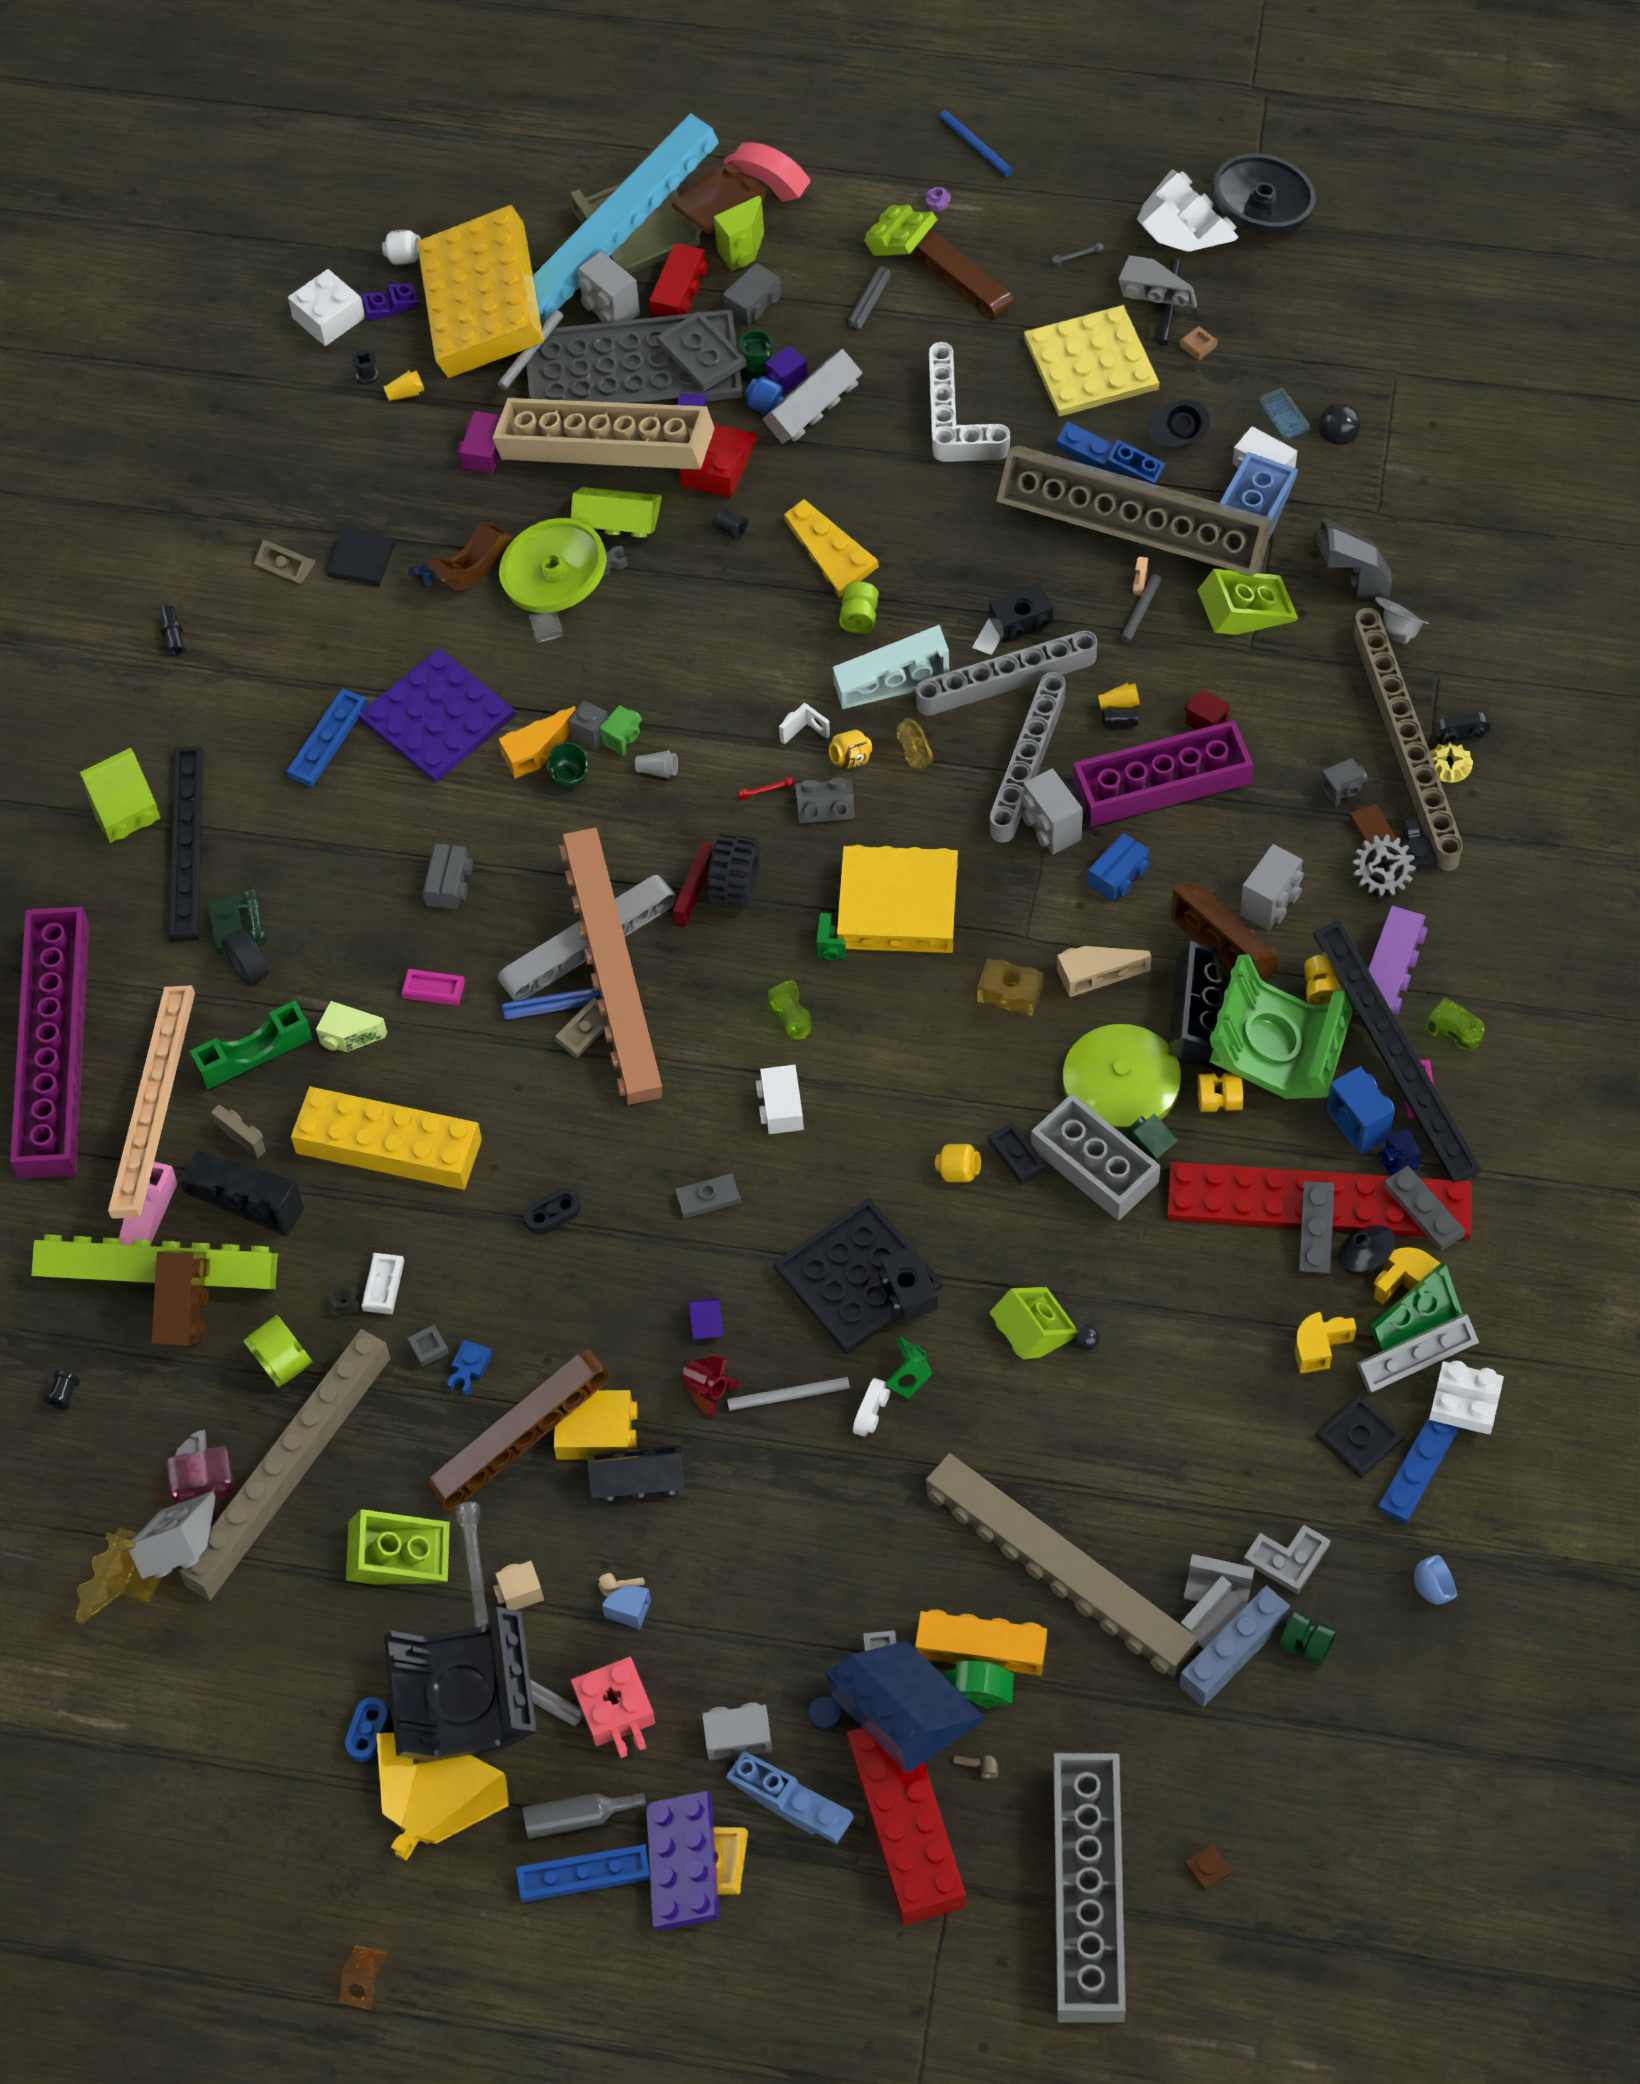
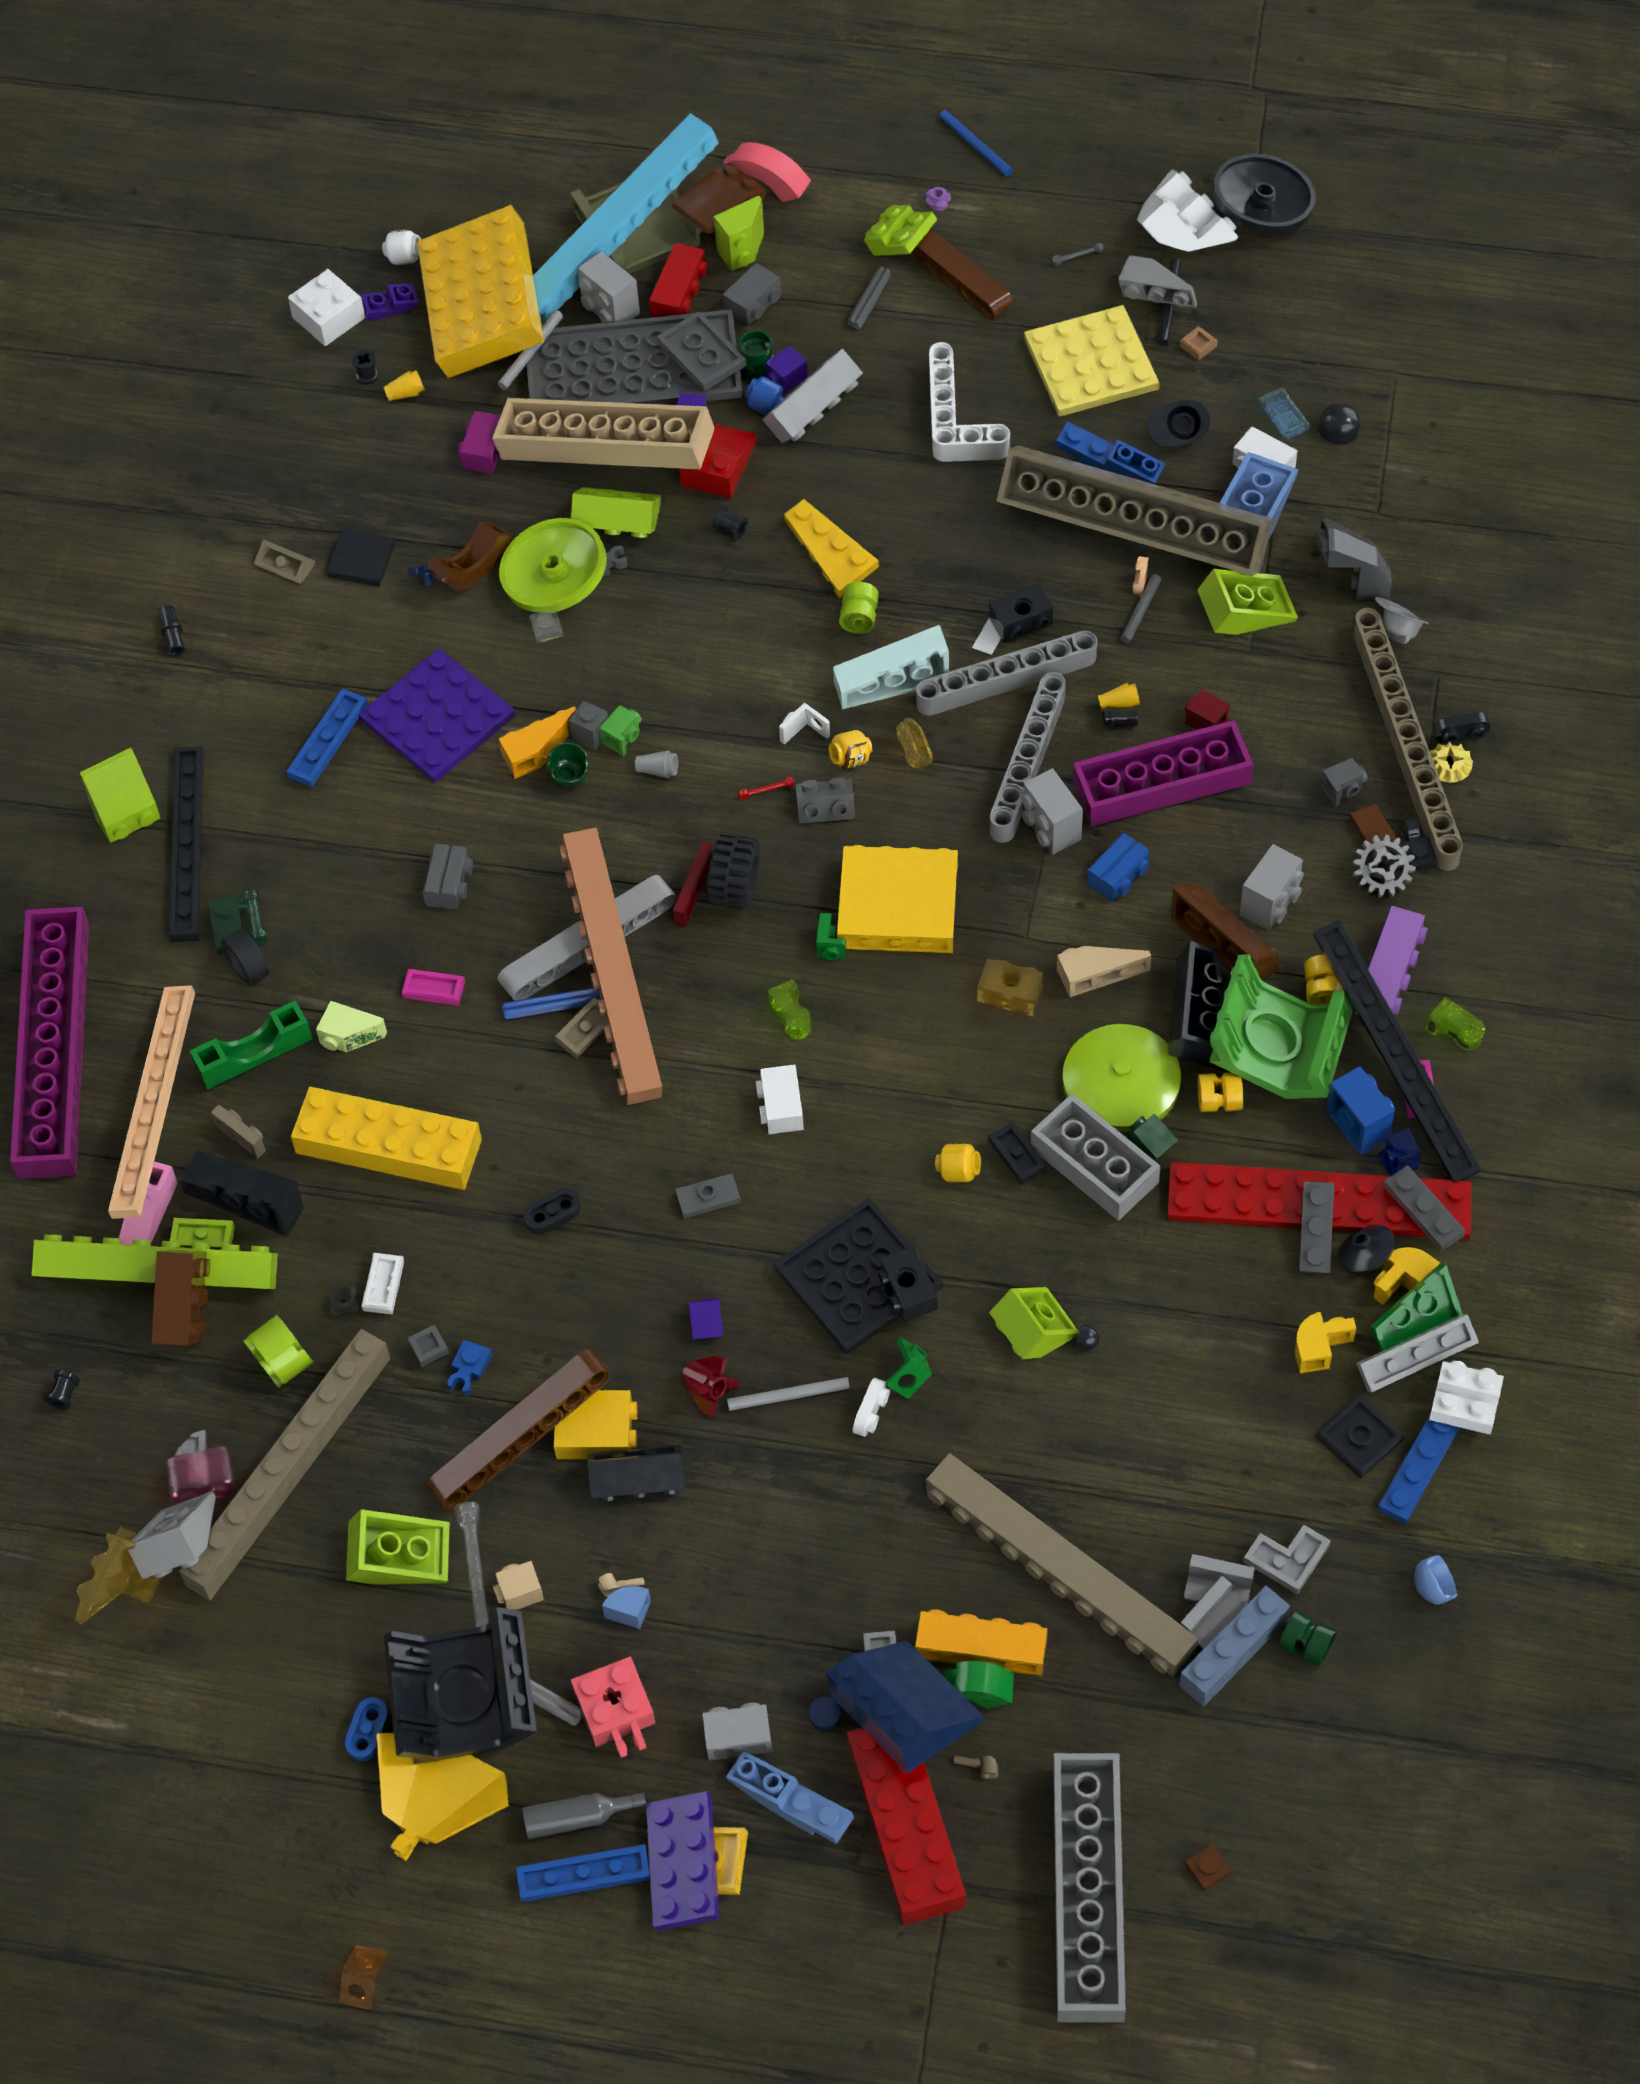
(202, 1231): none -> lime plate

